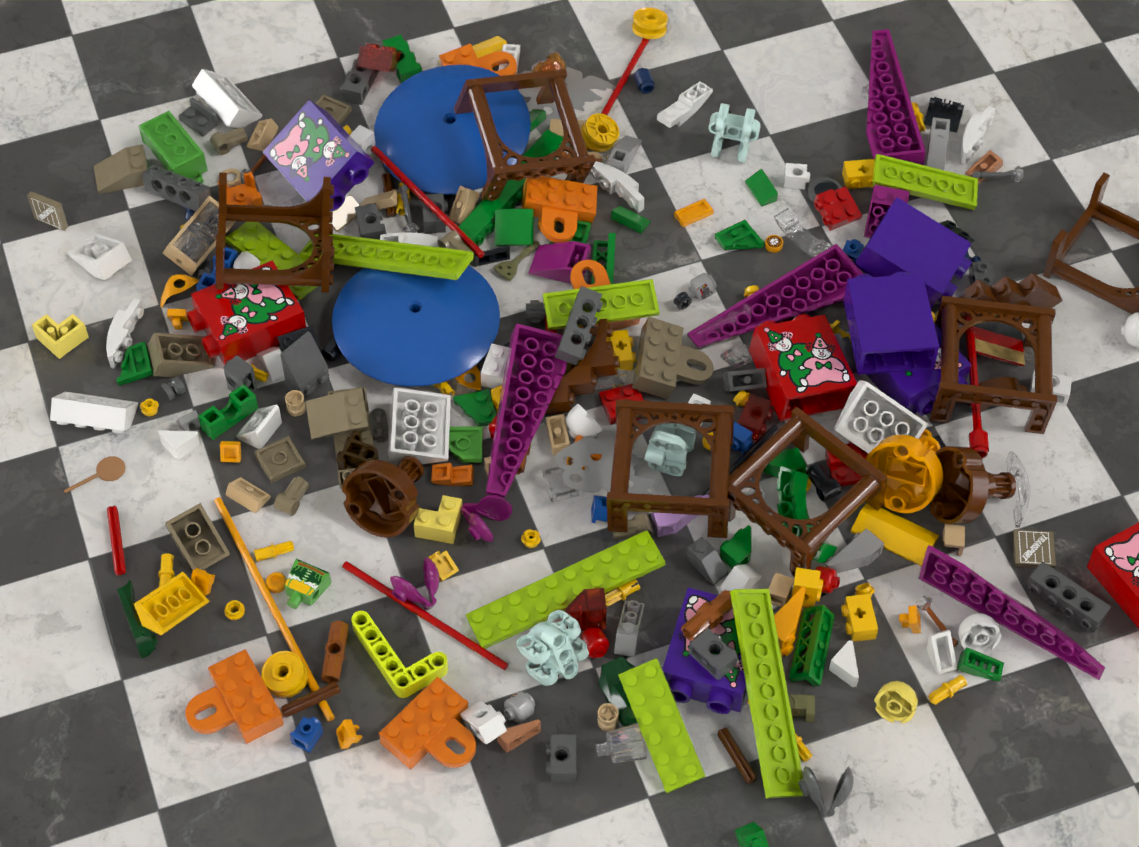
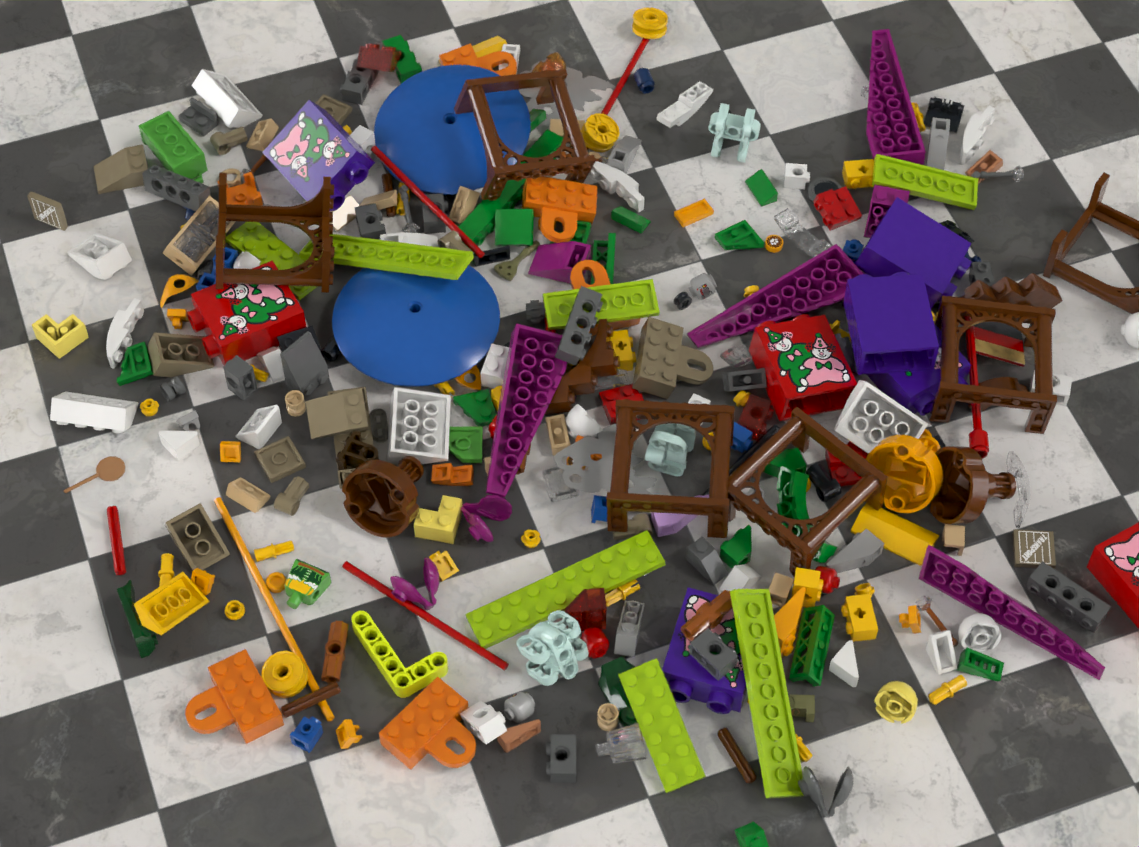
(240, 405): green arch -> none

